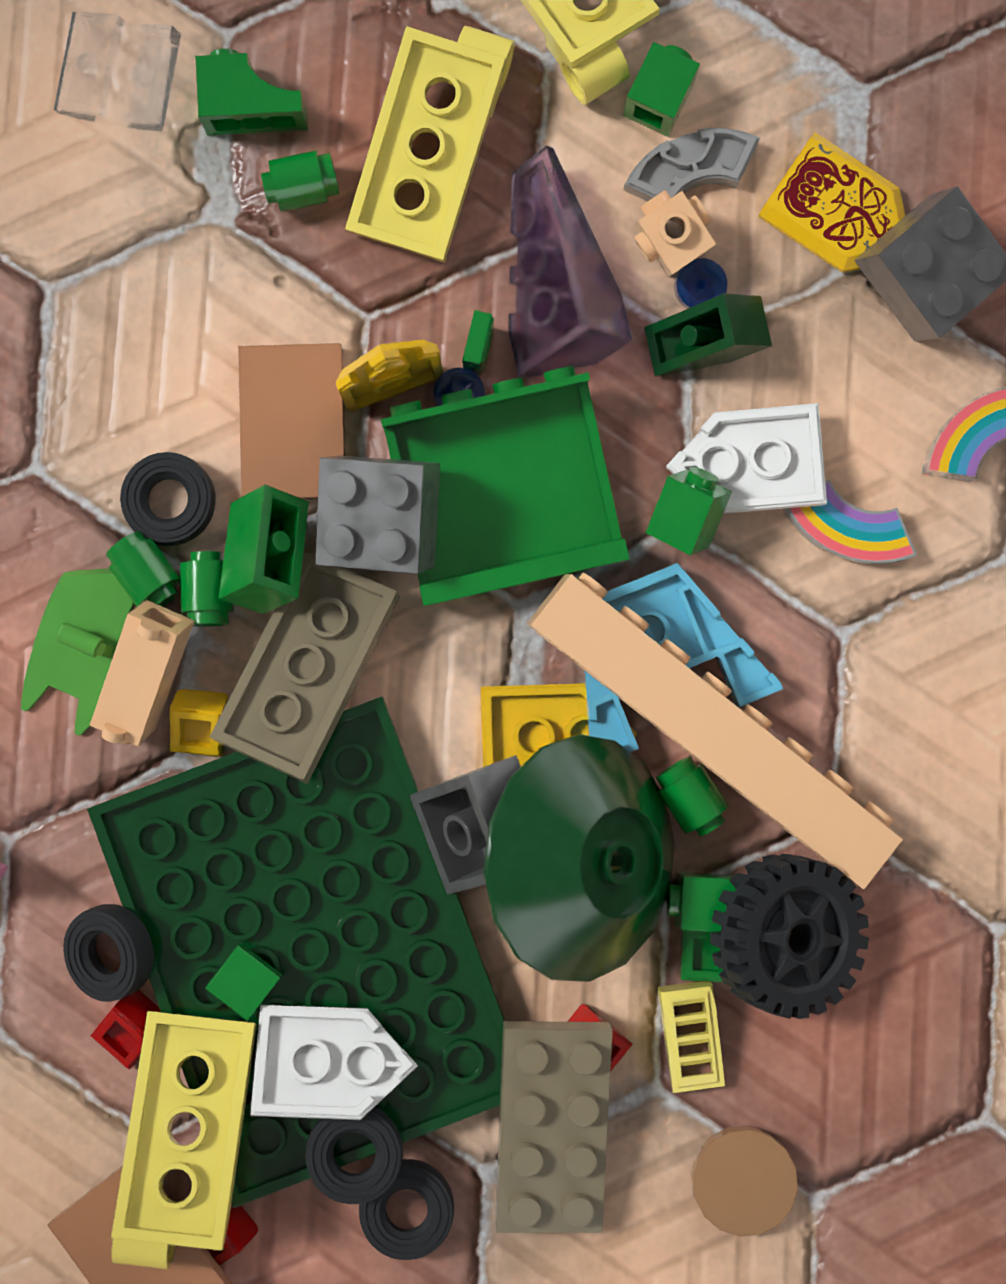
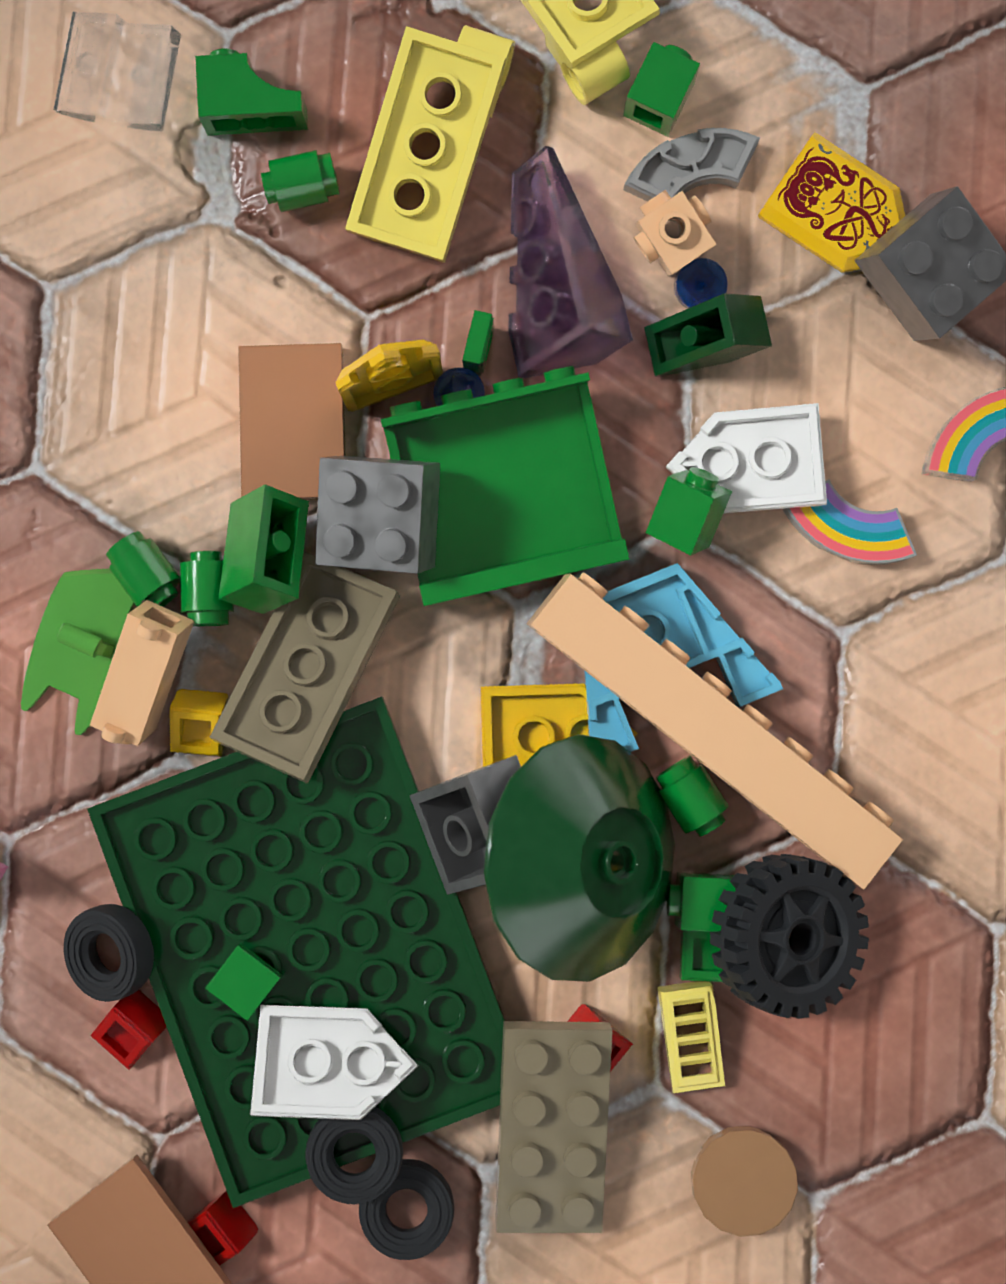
(145, 1220): light yellow hinge -> none
(160, 467): black tyre -> none

